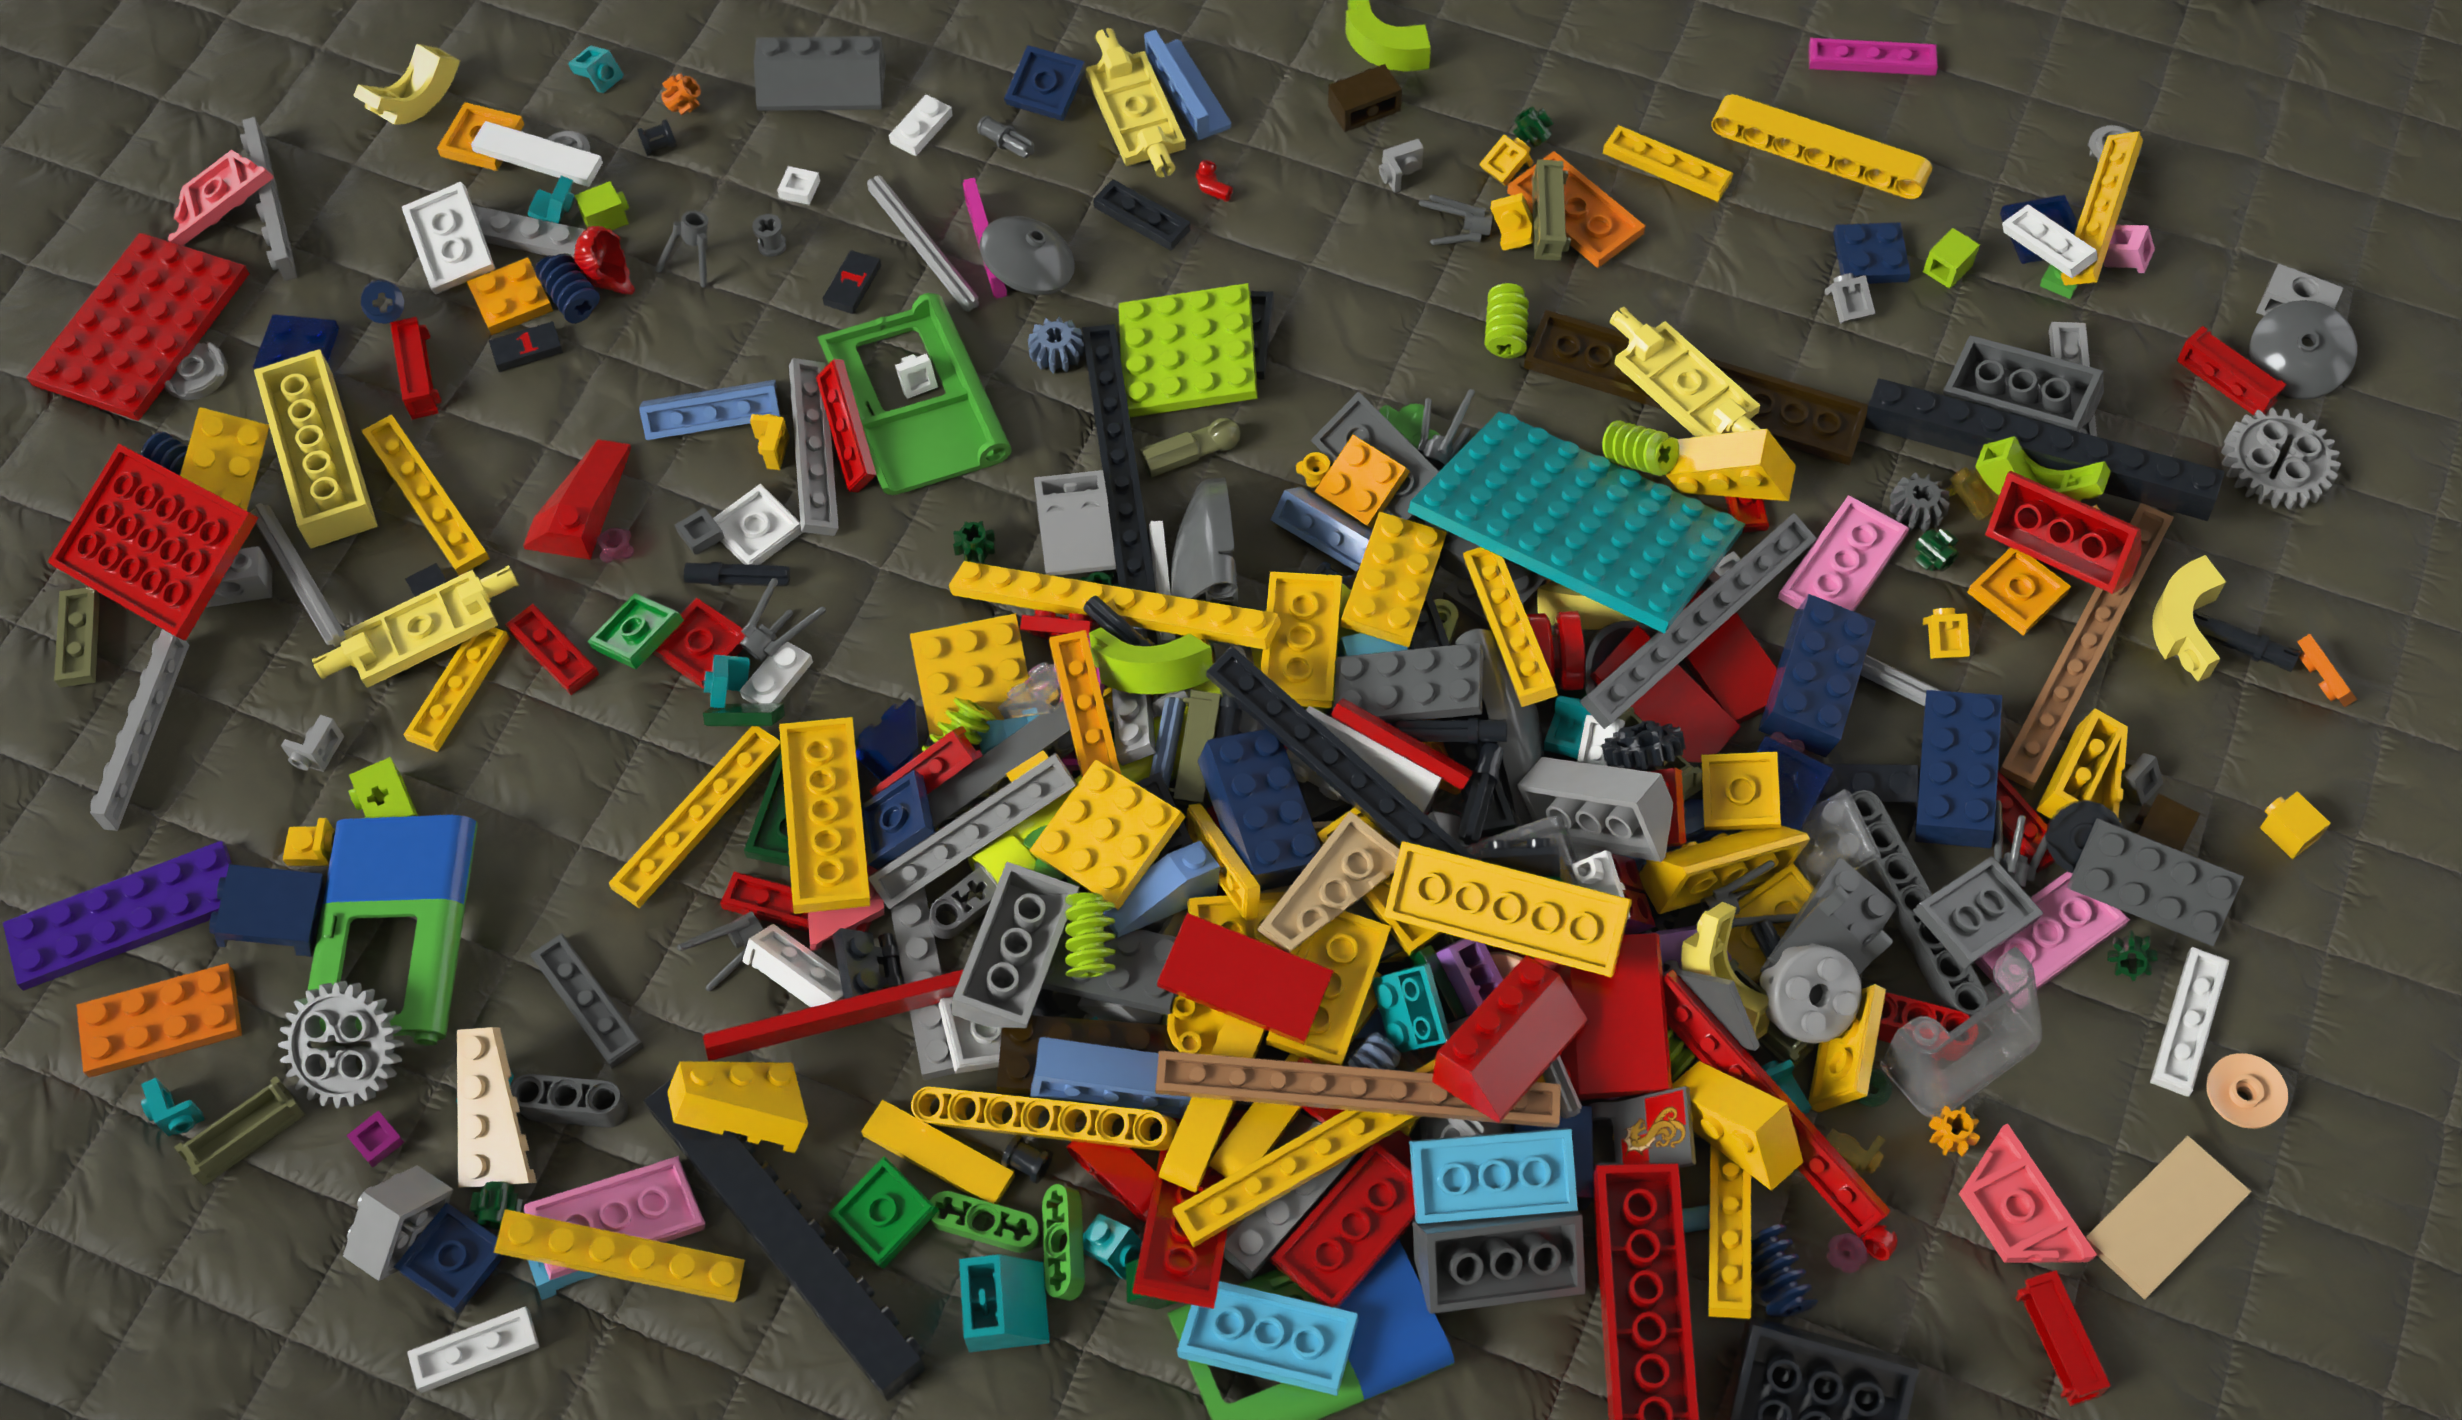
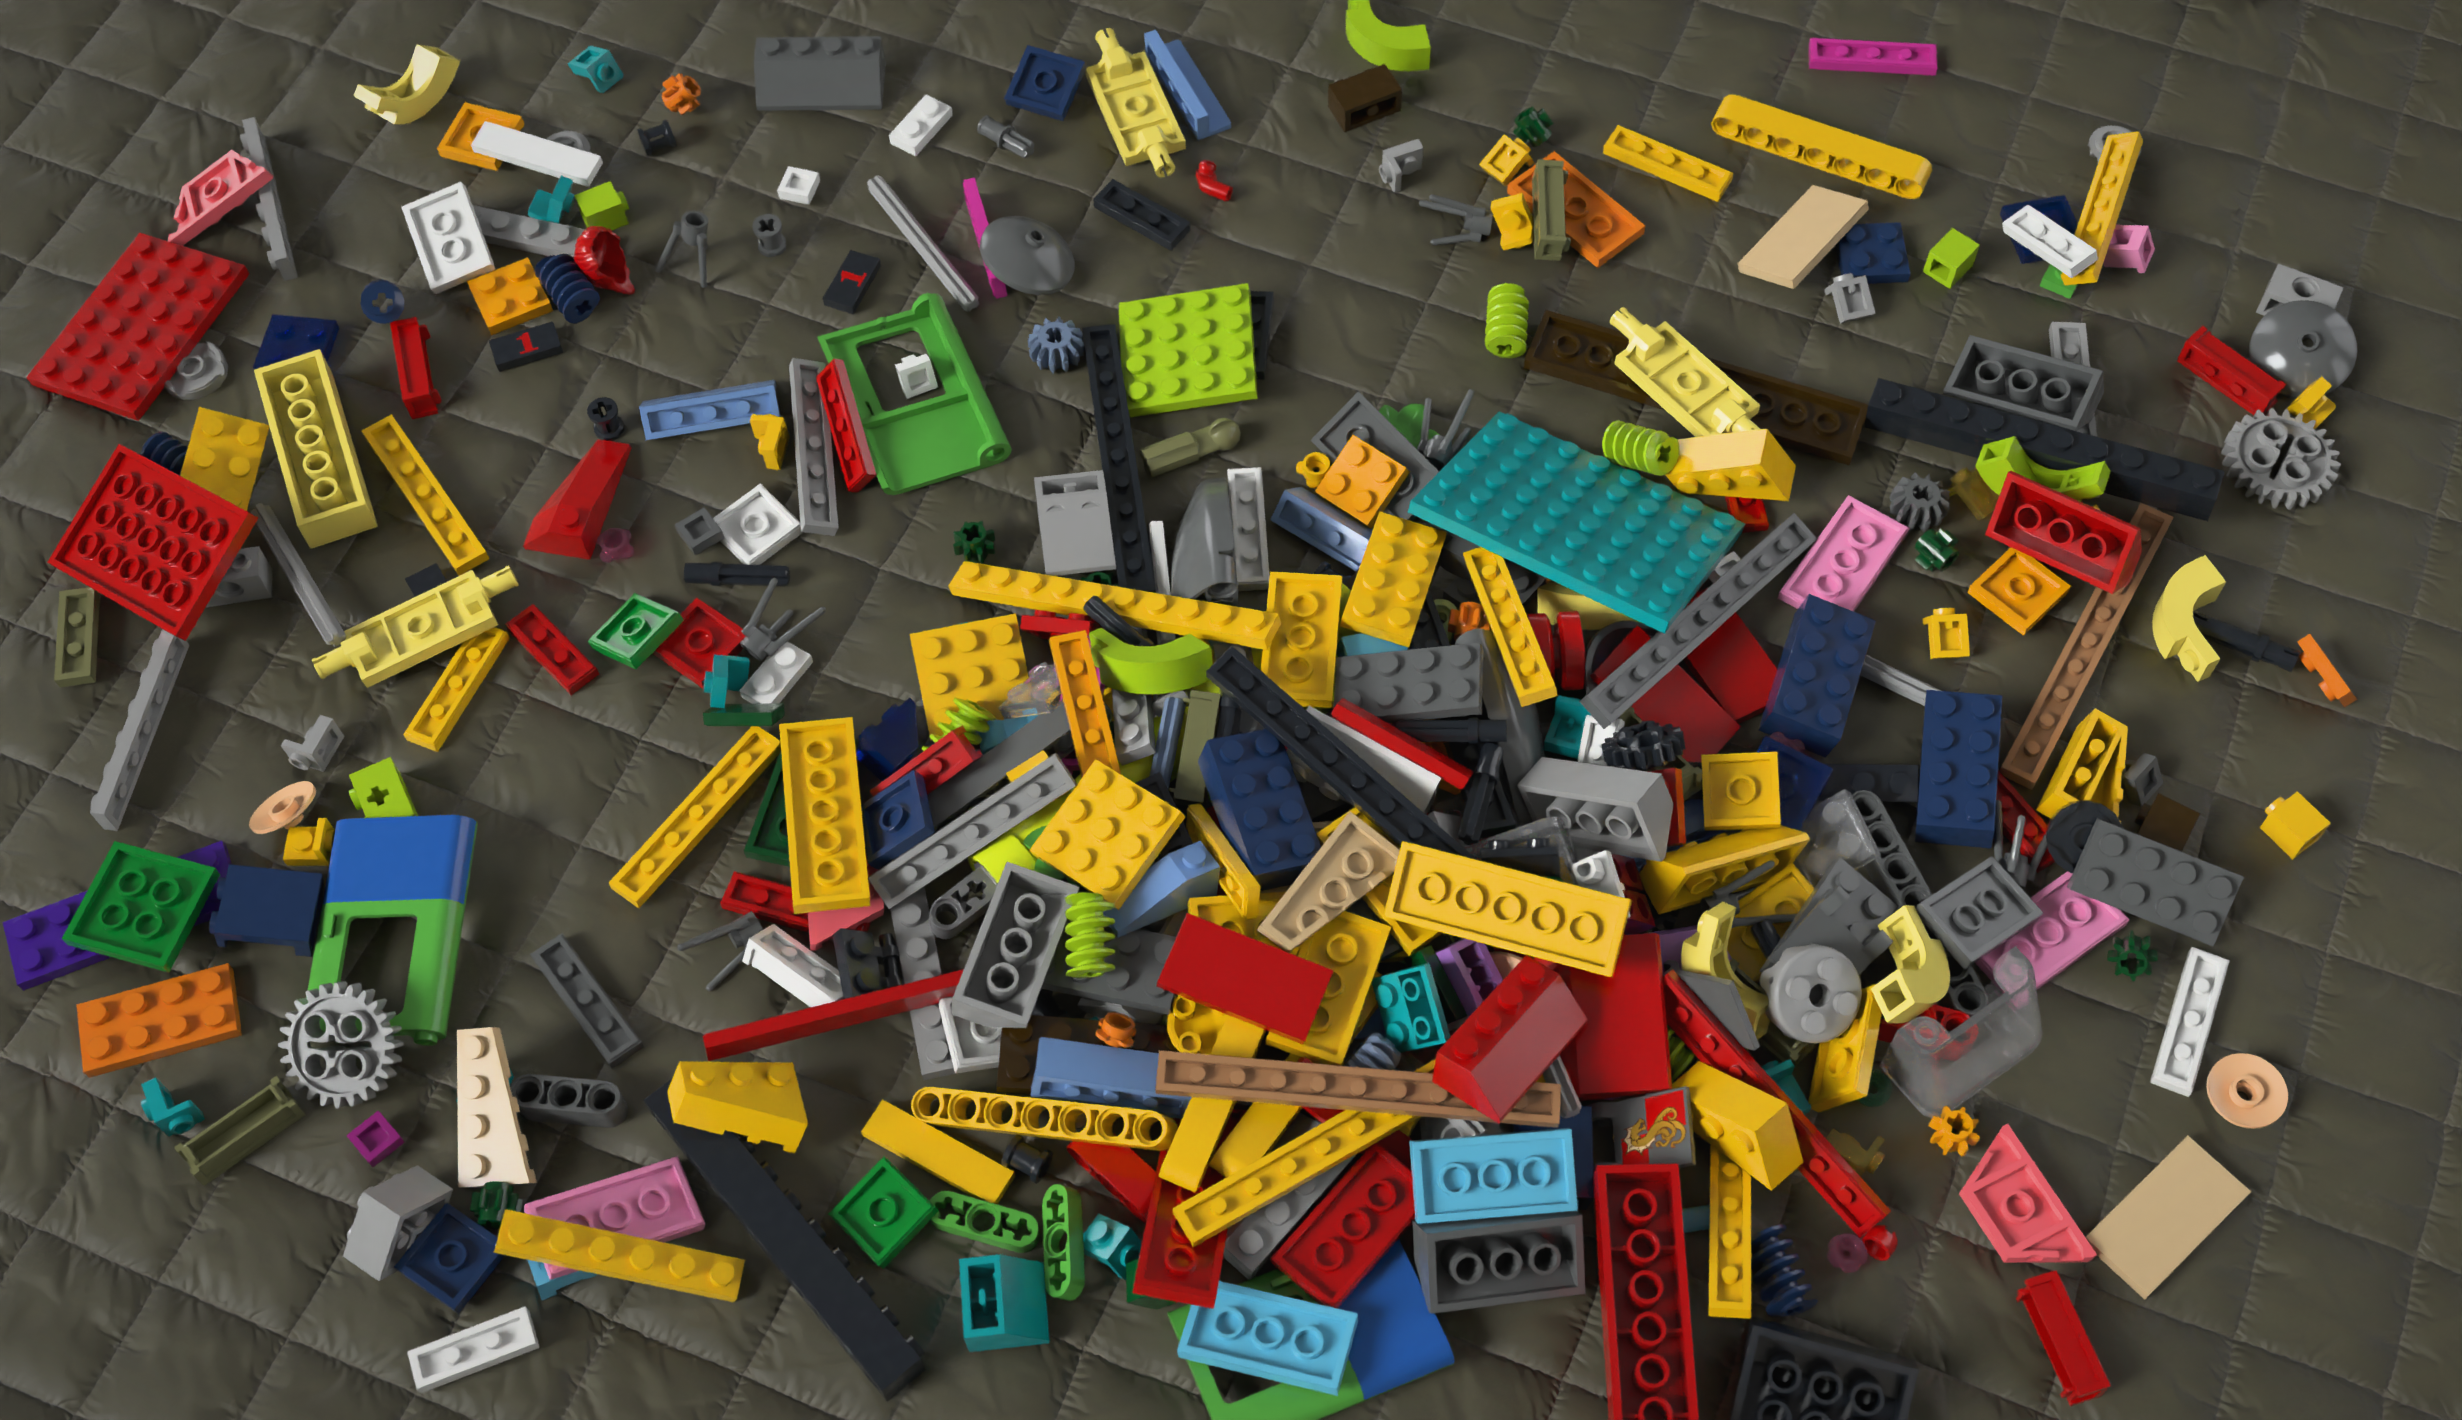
(141, 906): none -> green plate
(283, 808): none -> light nougat dish
(596, 416): none -> black bush
(1116, 1030): none -> orange plate
(1249, 528): none -> white tile
(1467, 618): none -> orange gear
(1803, 236): none -> tan tile
(1921, 968): none -> light yellow arch
(2313, 403): none -> yellow bracket

